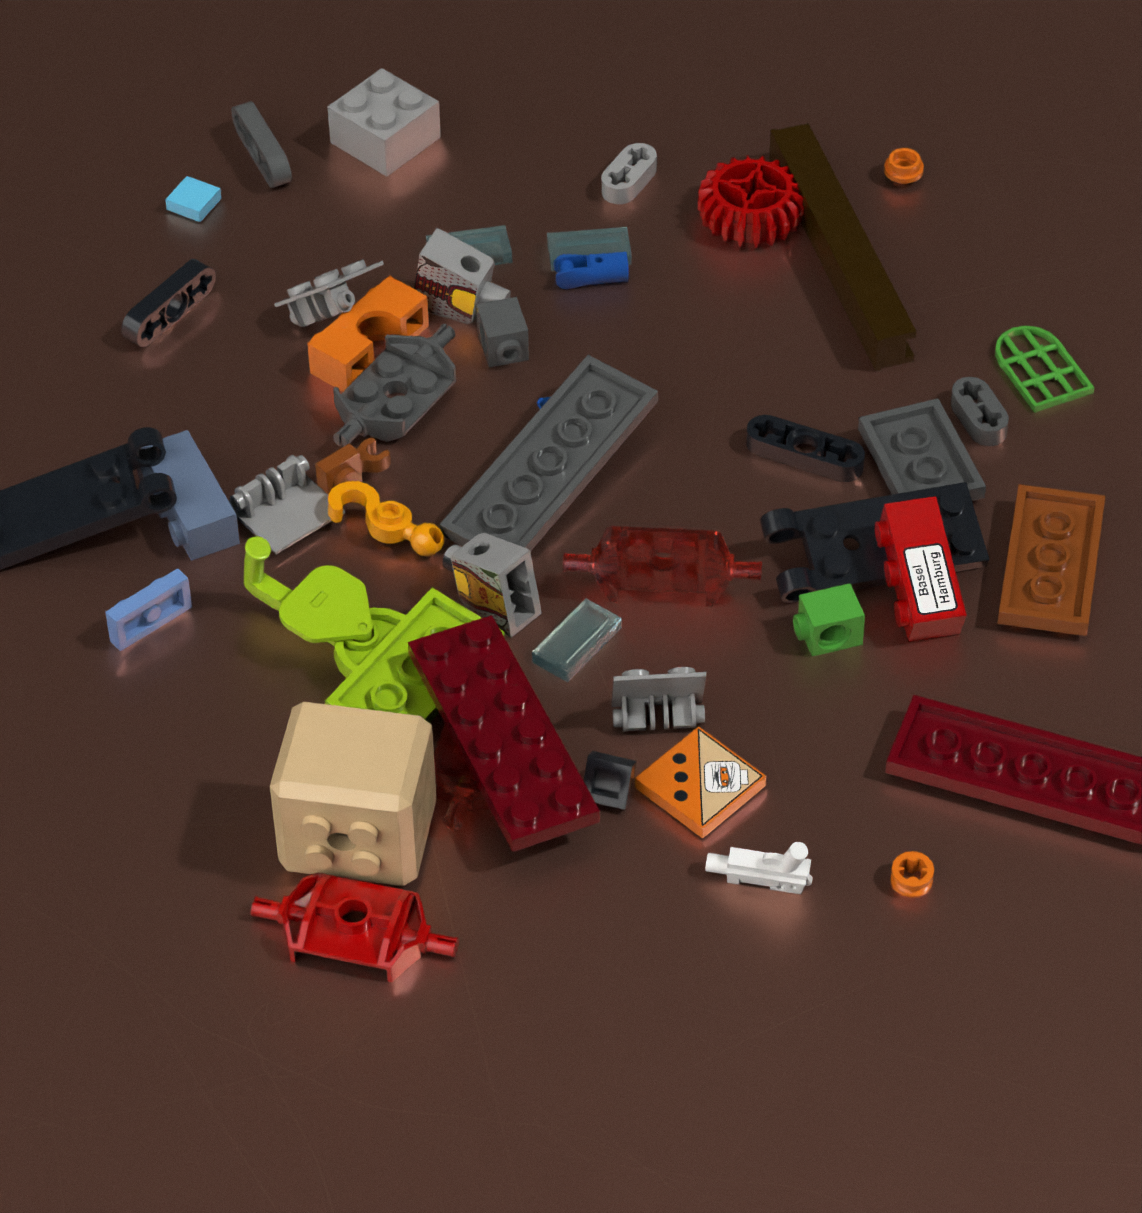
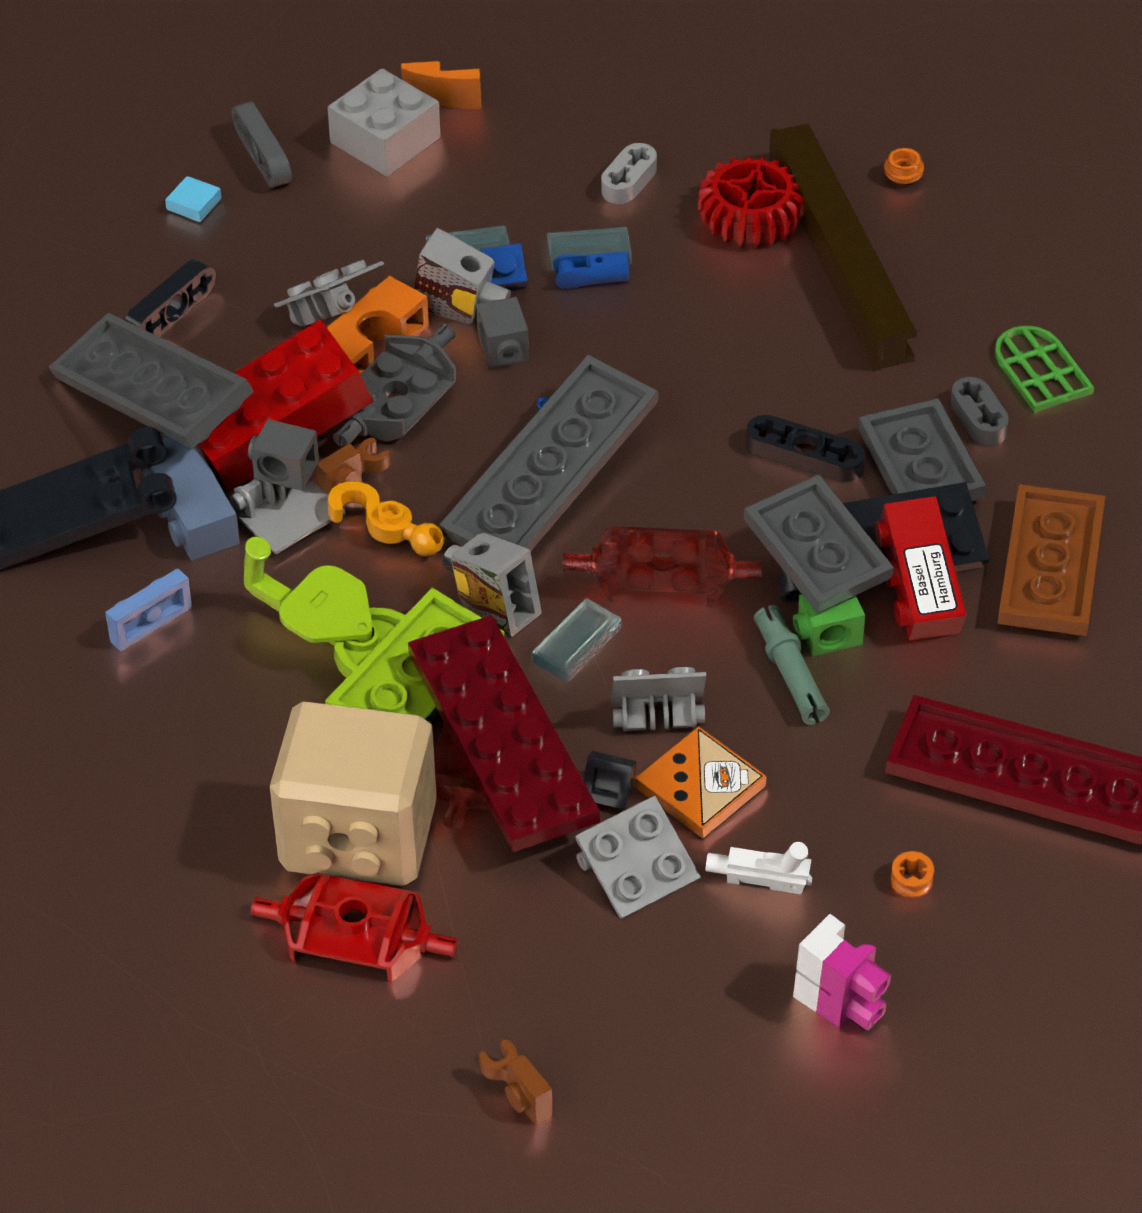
(151, 380): none -> dark grey plate
(284, 454): none -> dark grey brick
(297, 383): none -> red brick
(451, 88): none -> orange slope
(508, 267): none -> blue plate
(526, 1087): none -> dark orange plate
(636, 857): none -> light grey hinge
(784, 650): none -> sand green pin
(818, 543): none -> dark grey plate
(839, 978): none -> dark pink hips

